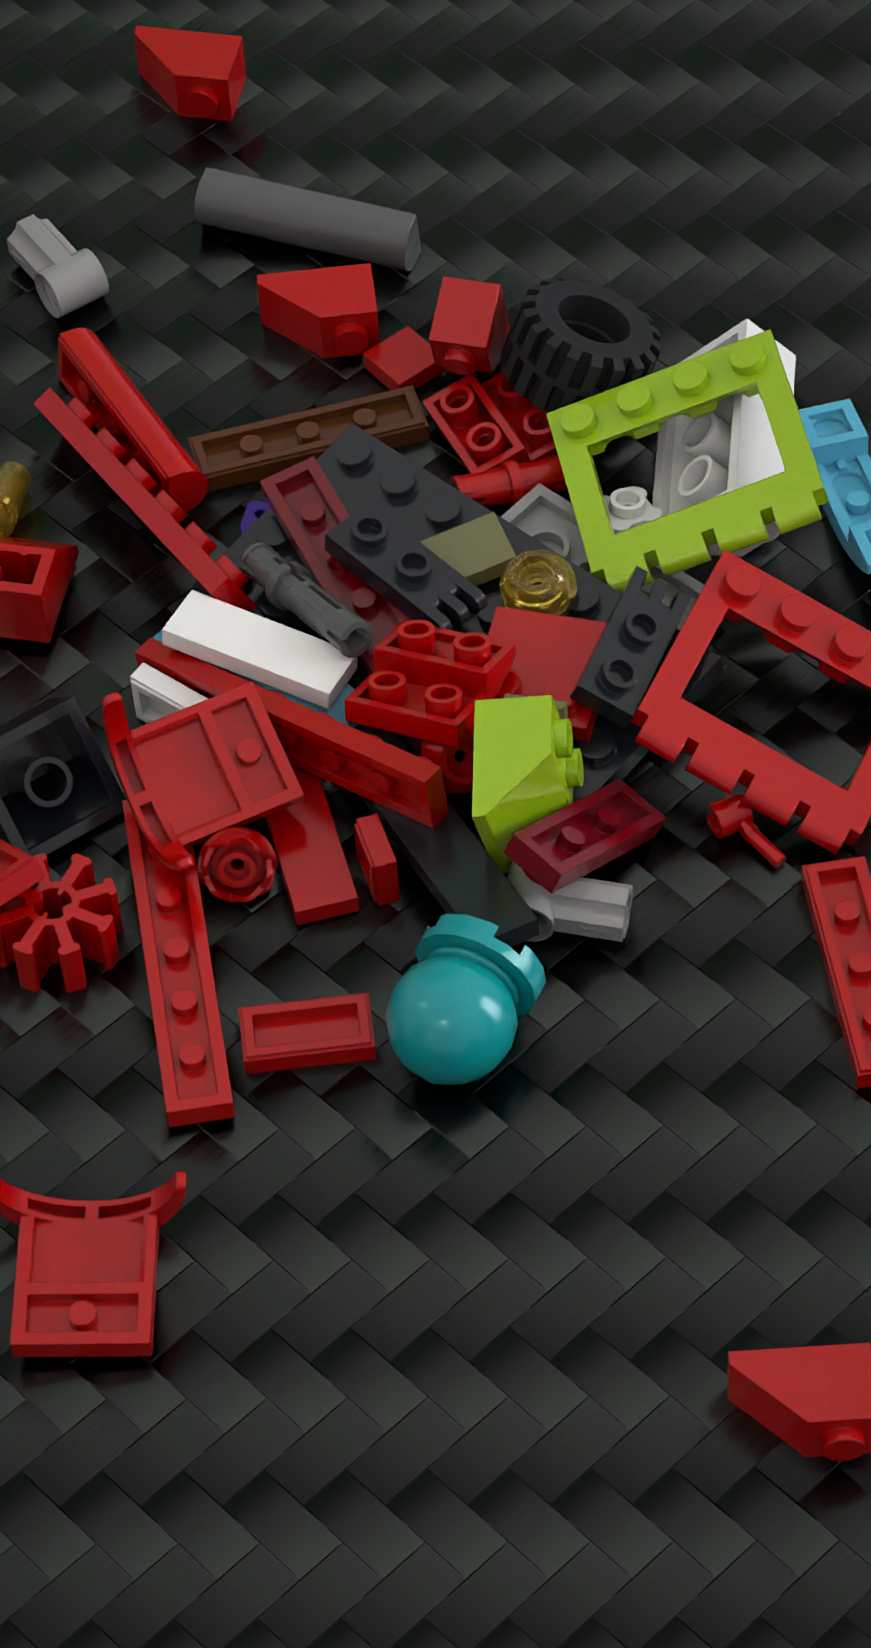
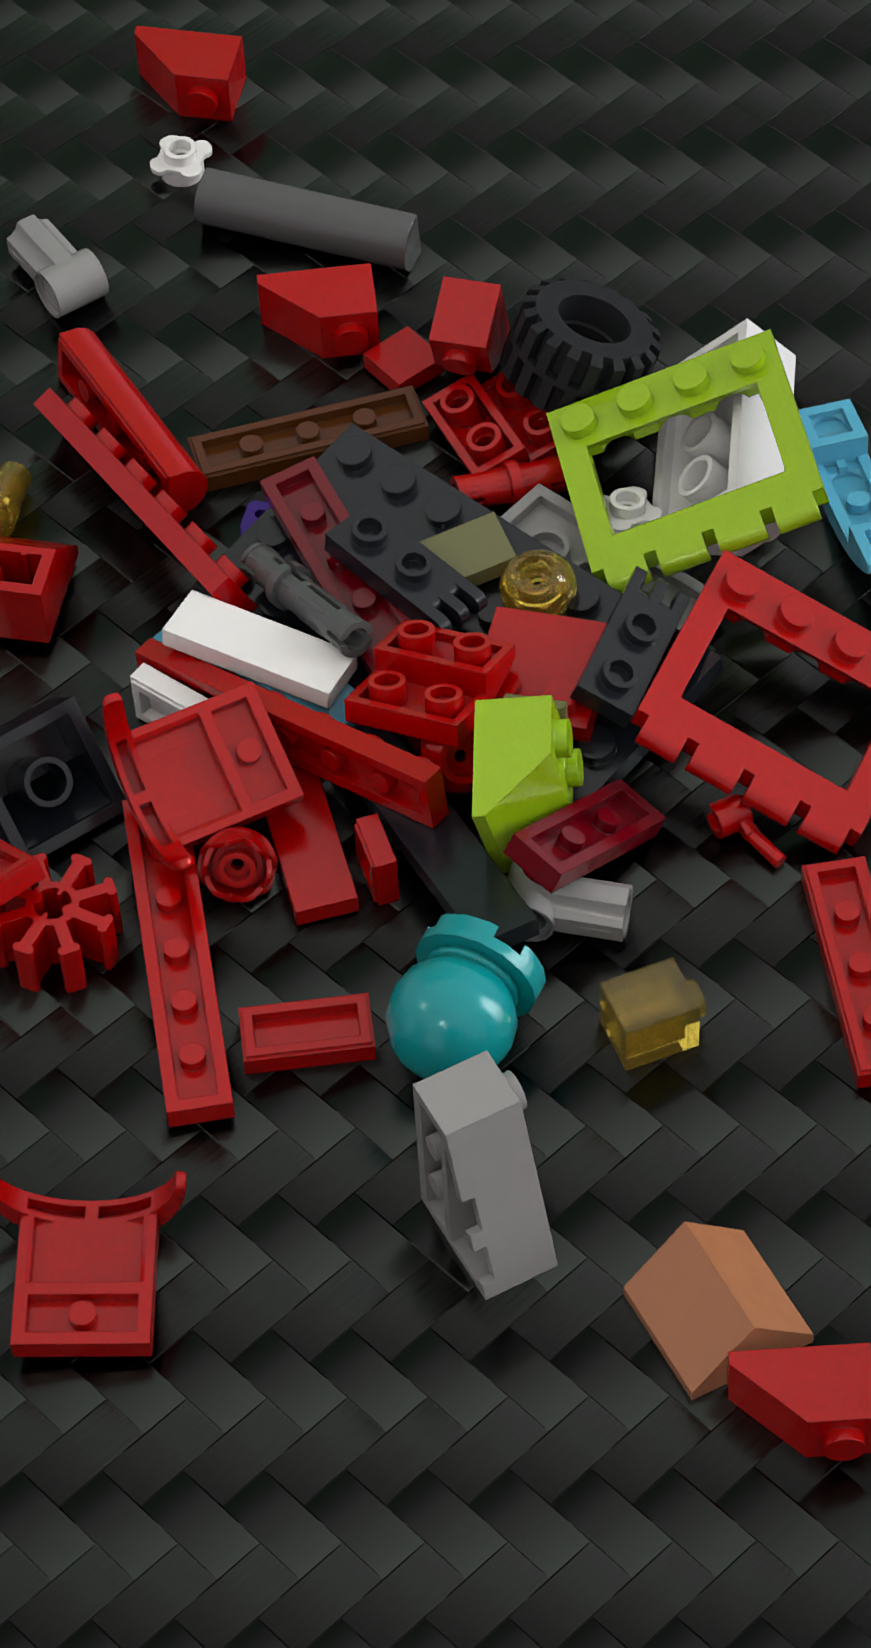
(181, 160): none -> white plate
(482, 1173): none -> light grey wedge
(651, 1013): none -> clear yellow brick
(711, 1297): none -> nougat slope

